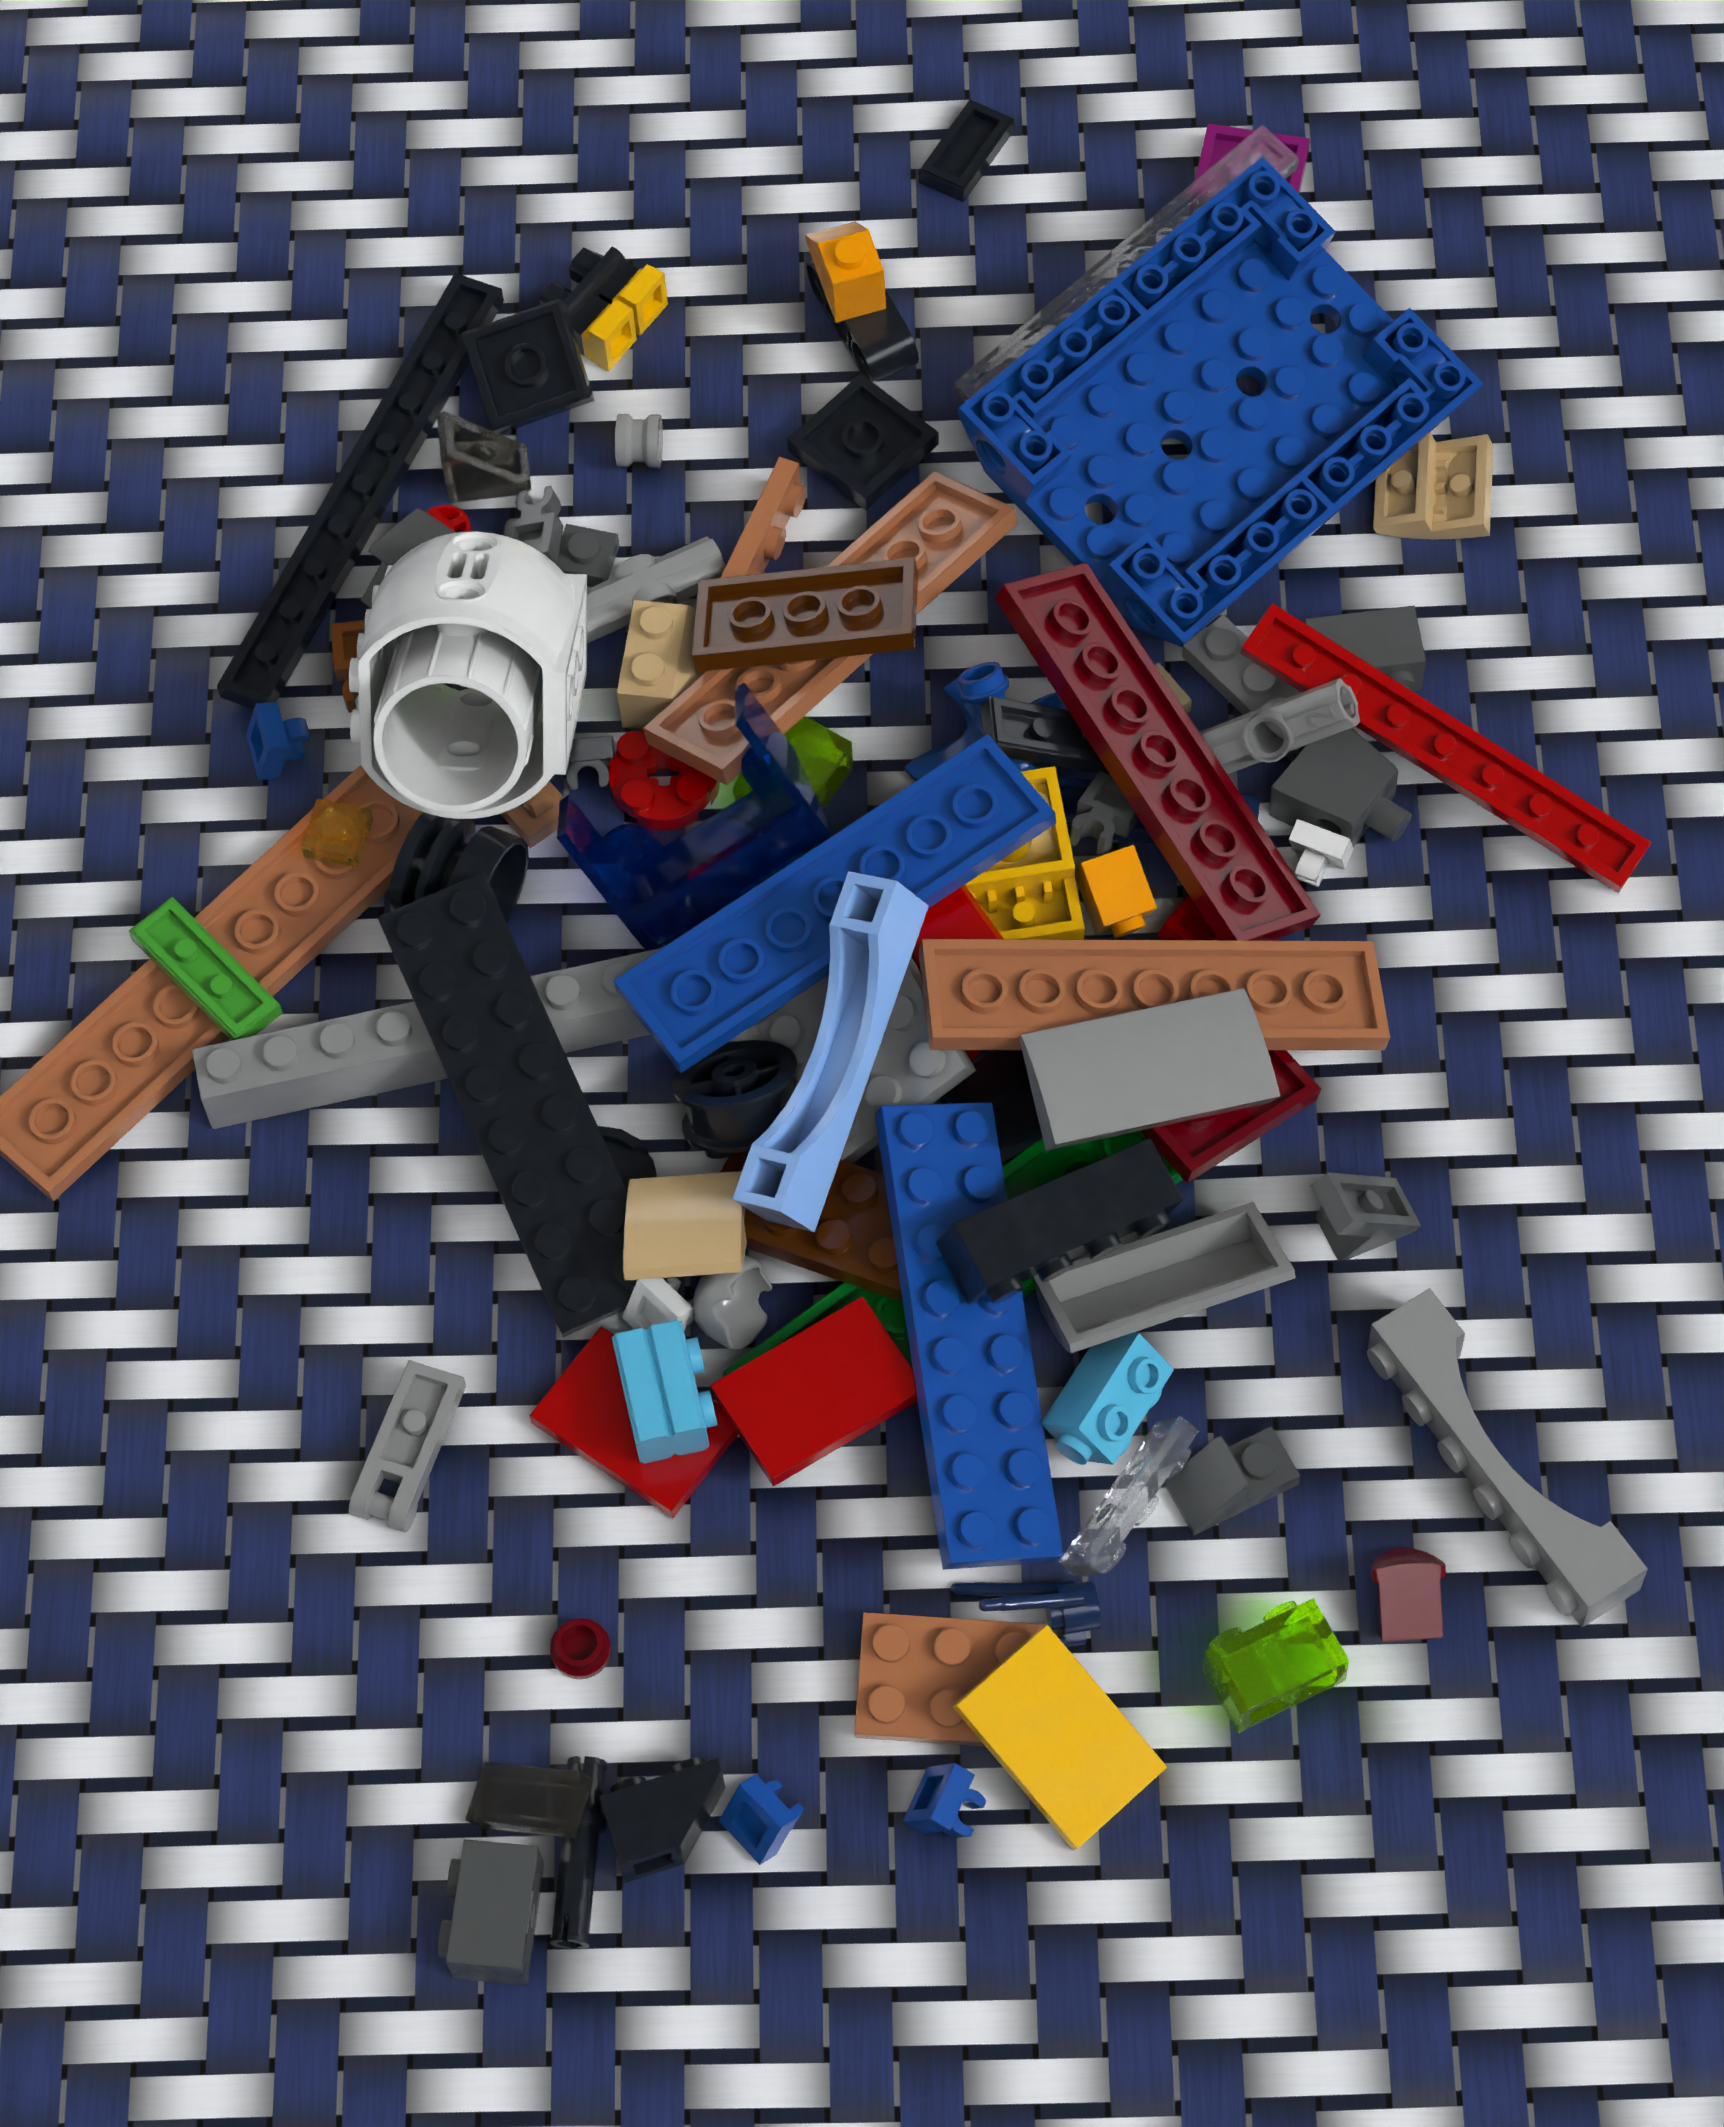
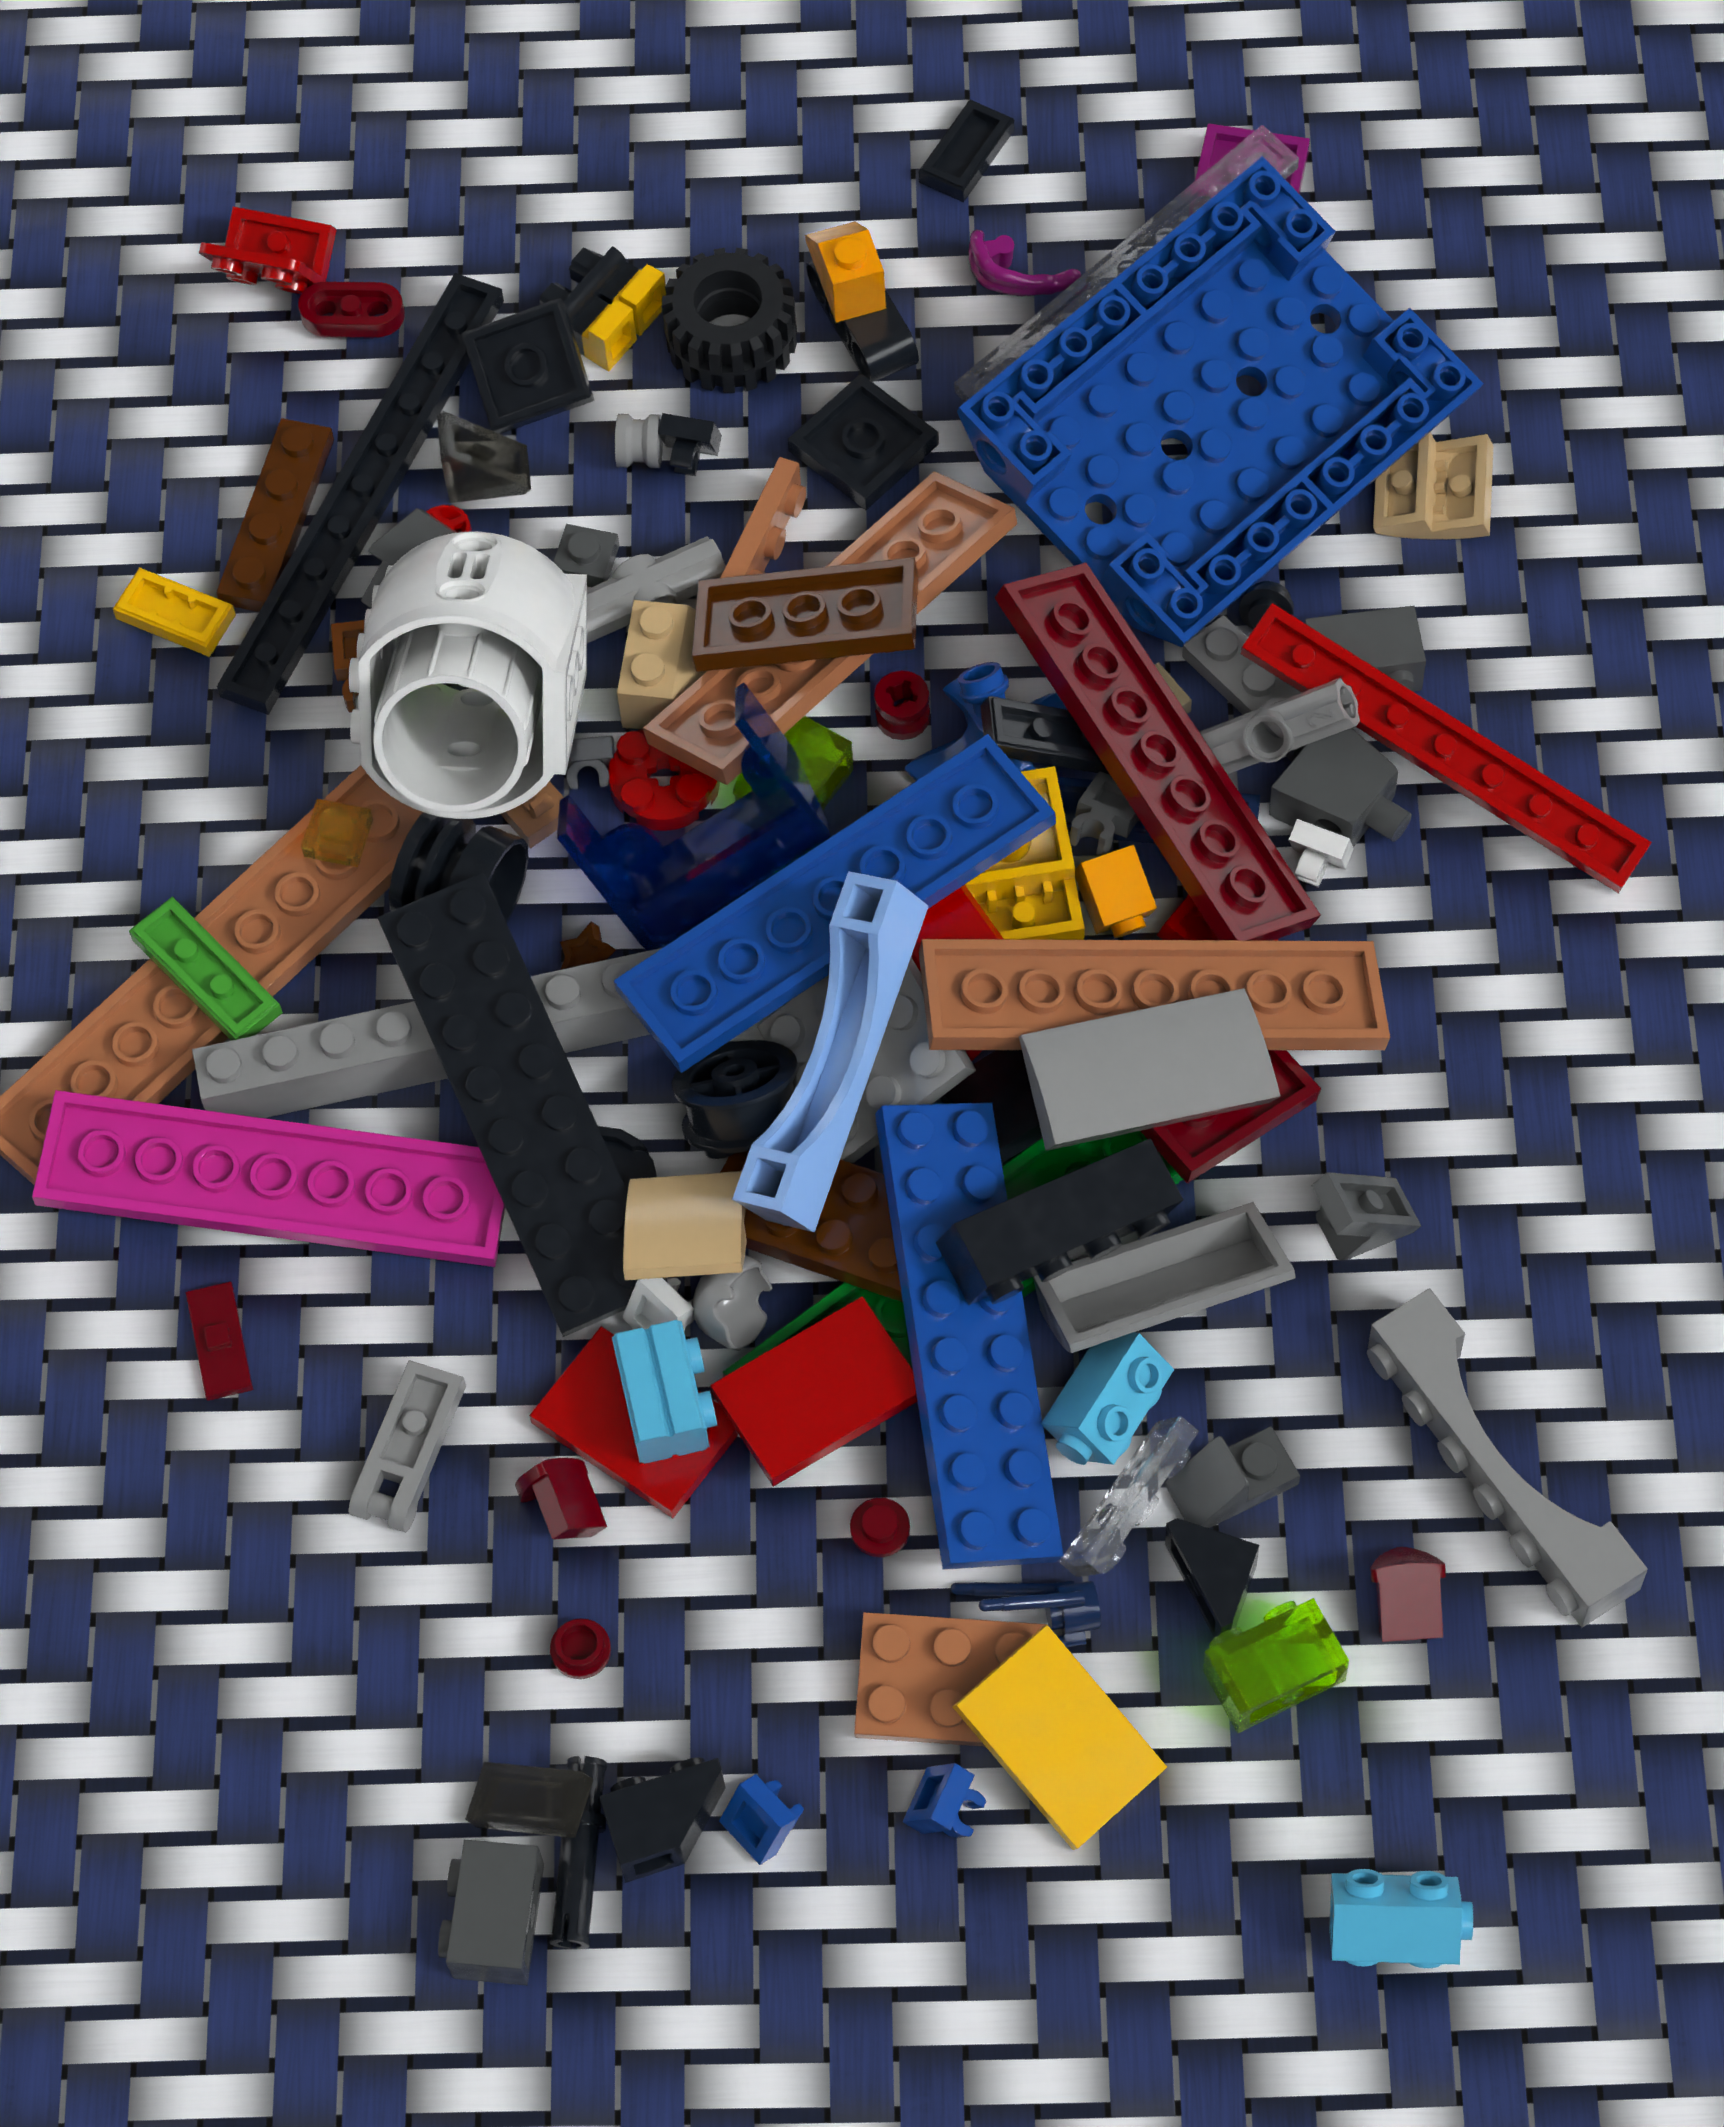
(174, 612): none -> yellow plate
(219, 1341): none -> dark red piece
(269, 1178): none -> dark pink plate
(273, 248): none -> red bracket
(274, 740): blue tile -> none
(275, 513): none -> reddish brown plate
(352, 309): none -> dark red plate
(538, 523): dark grey plate -> none
(563, 1497): none -> dark red tile
(586, 948): none -> reddish brown piece
(688, 439): none -> black tile
(723, 287): none -> black tyre
(880, 1527): none -> dark red plate
(905, 719): none -> dark red wheel
(990, 266): none -> magenta piece
(1214, 1569): none -> black slope
(1259, 598): none -> black plate
(1398, 1918): none -> medium azure brick

